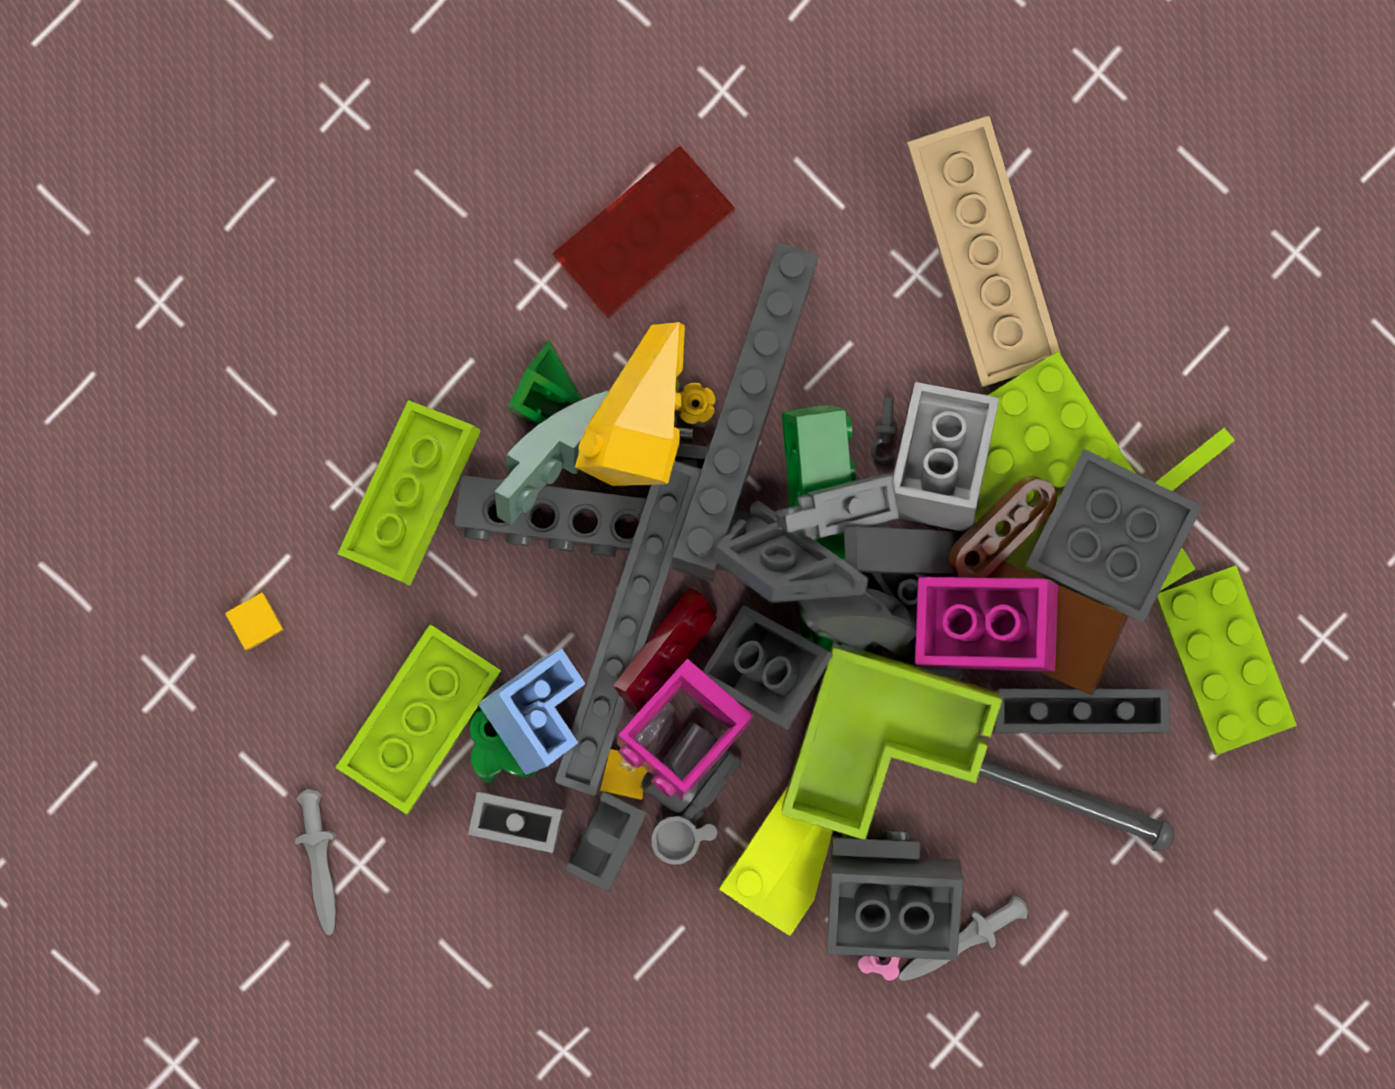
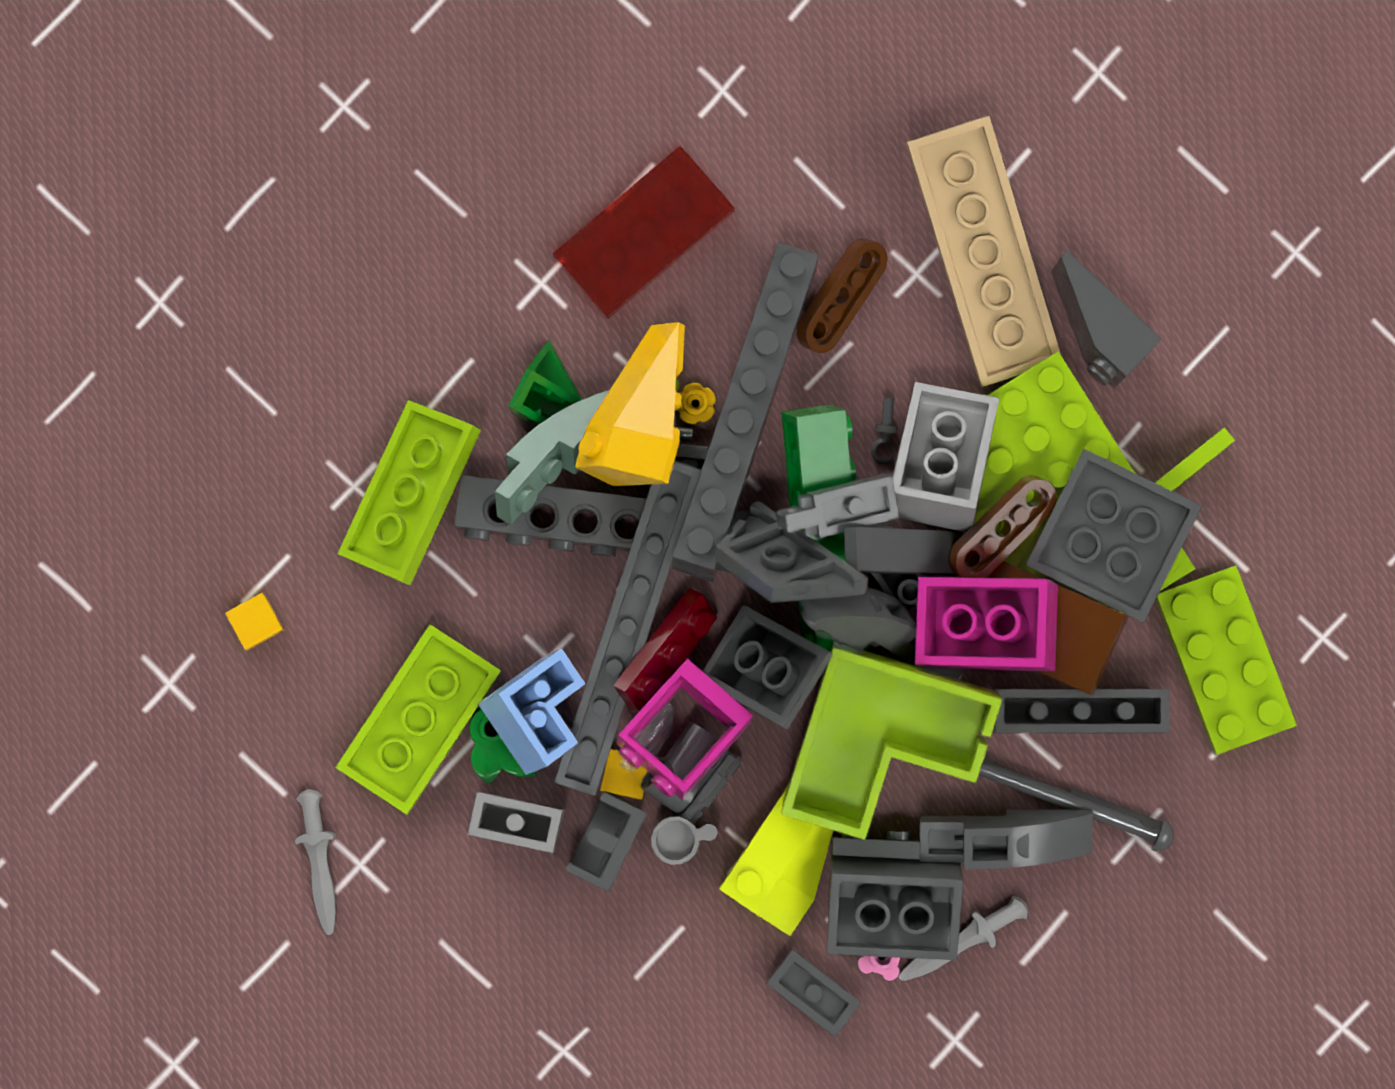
(813, 992): none -> dark grey plate
(855, 285): none -> reddish brown plate
(1008, 840): none -> dark grey slope
(1105, 329): none -> dark grey slope

